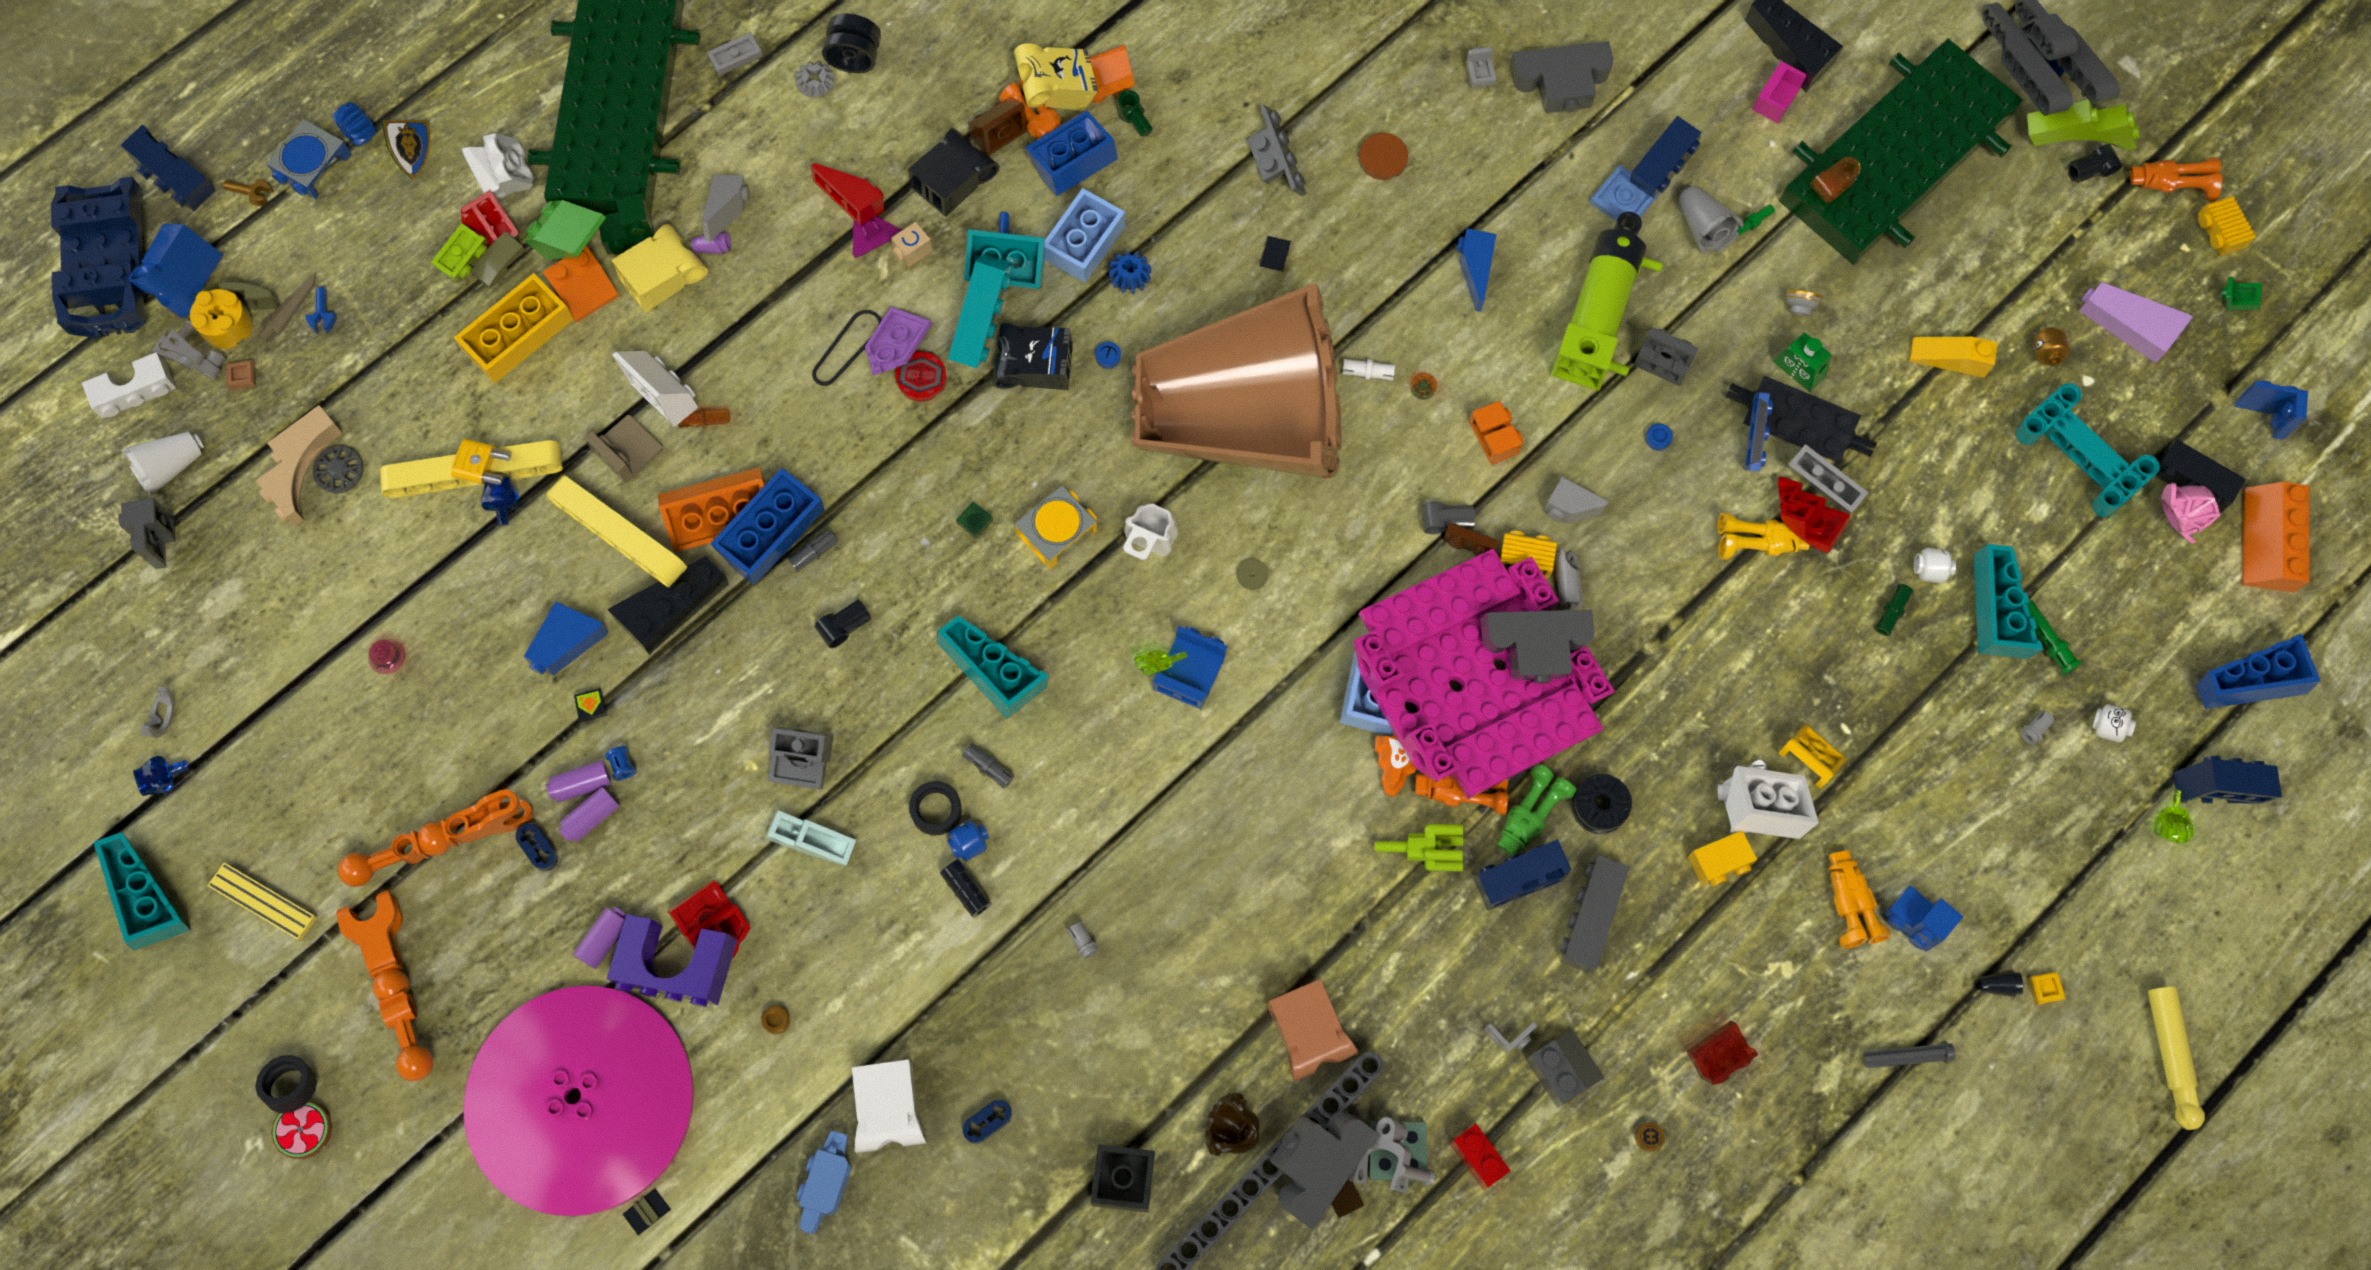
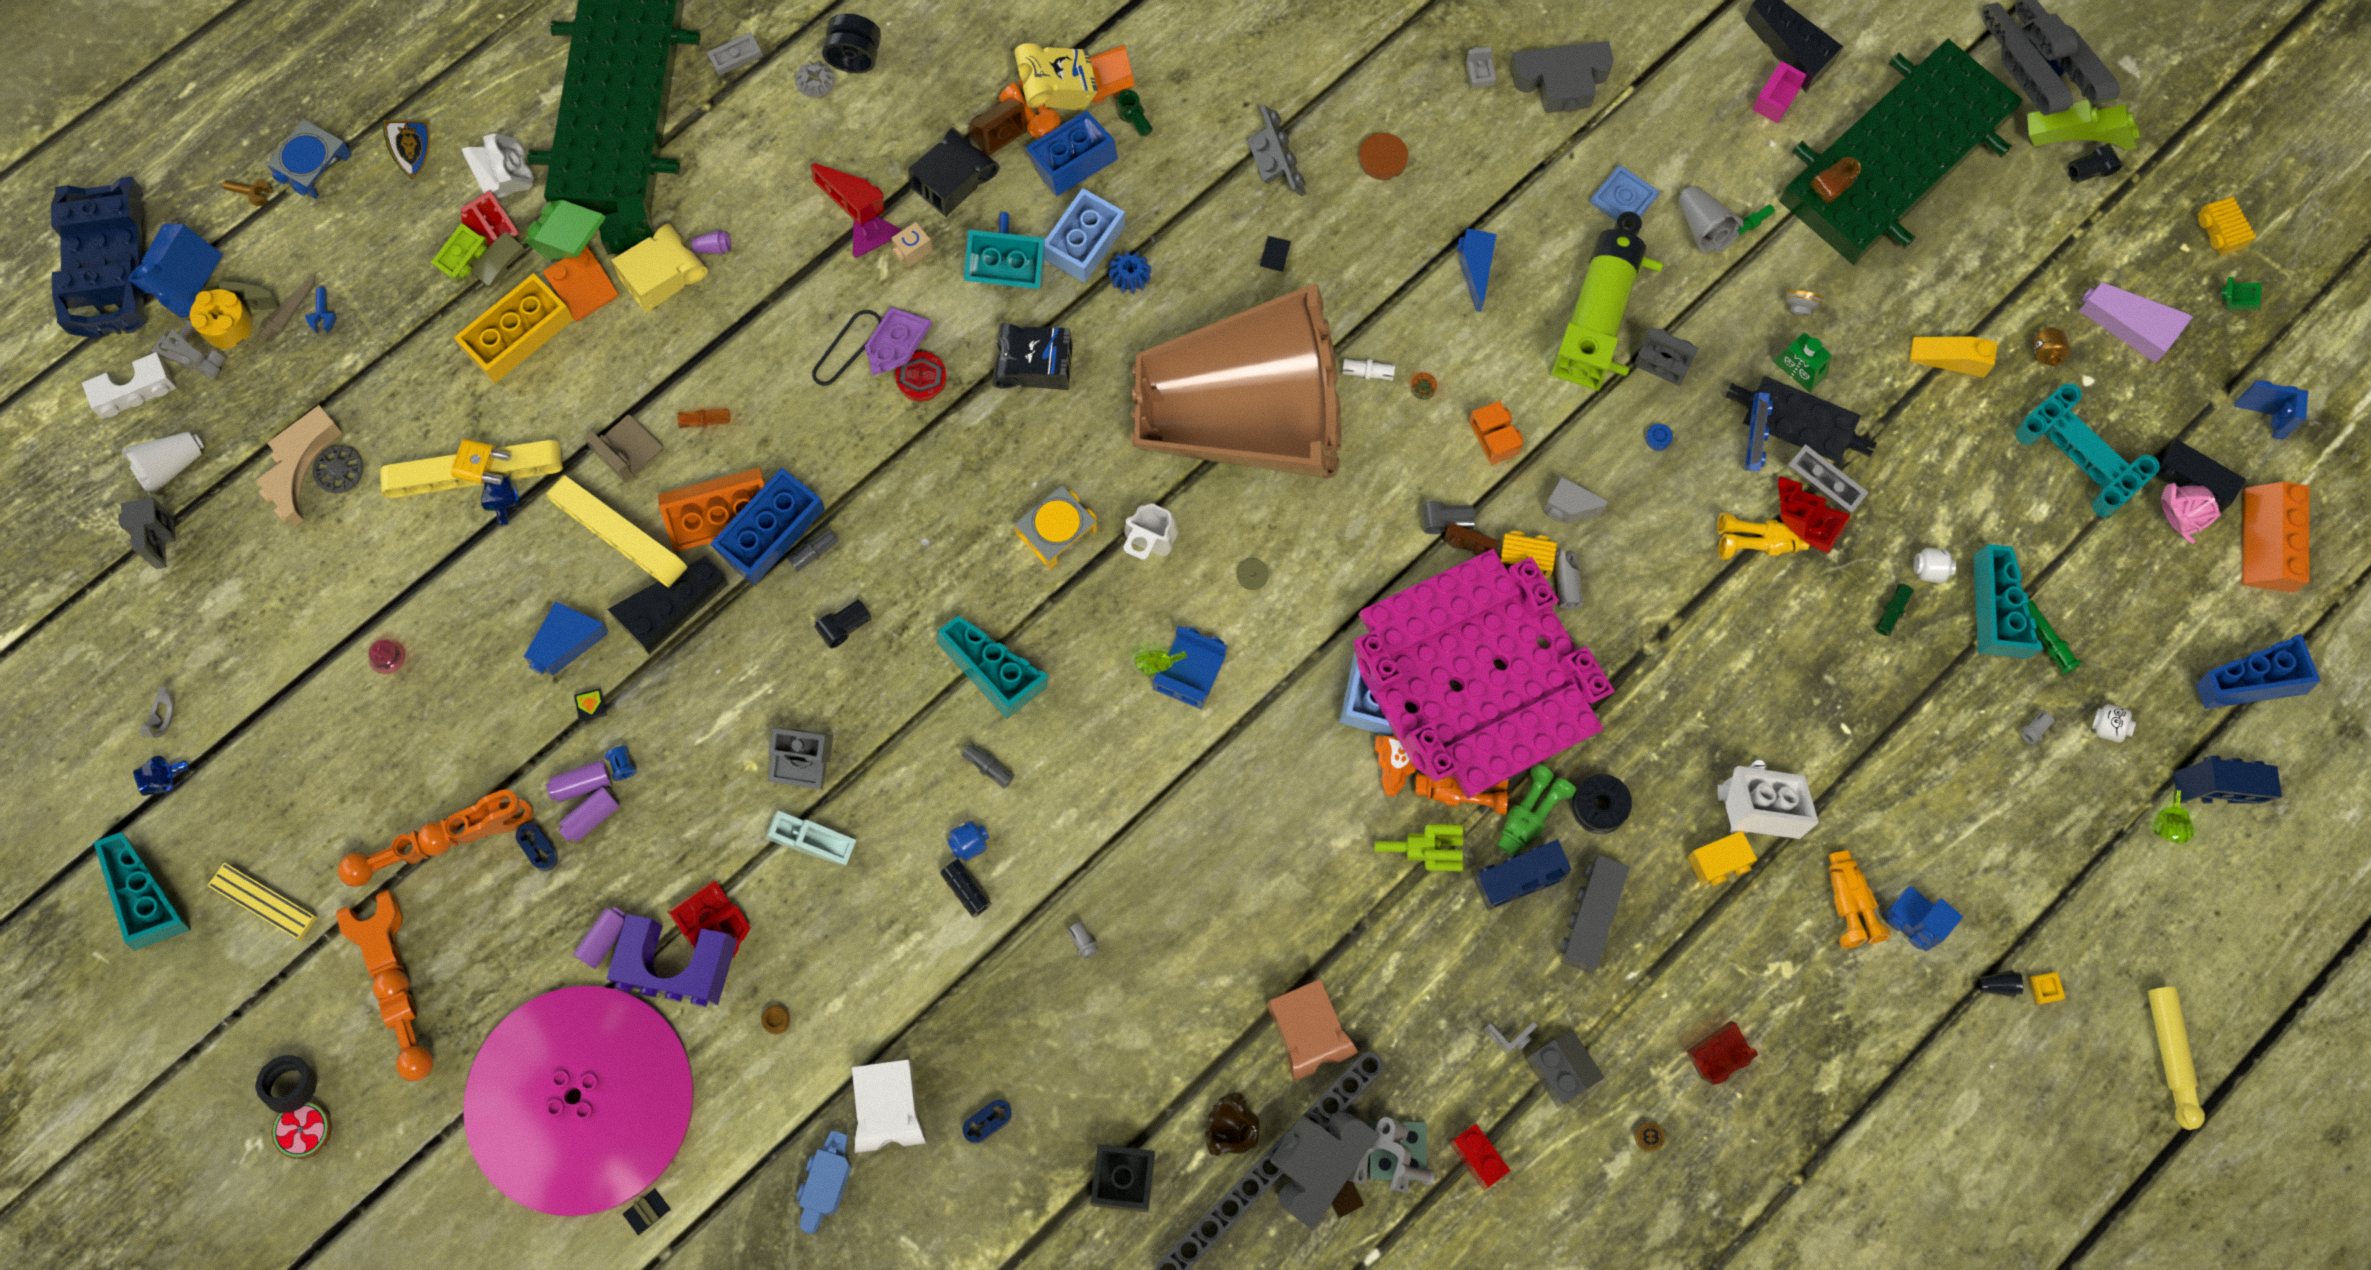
(167, 170): dark blue wedge -> none
(241, 375): medium nougat tile -> none
(354, 123): blue gear -> none
(657, 385): white slope -> none
(724, 203): light grey slope -> none
(927, 789): black tyre -> none
(974, 520): clear green plate -> none
(979, 311): teal wedge -> none
(1108, 355): blue tile -> none
(1538, 640): dark grey brick -> none
(1666, 157): dark blue wedge -> none
(1812, 756): yellow piece -> none
(1910, 1055): dark grey axle -> none
(2165, 176): orange piece -> none

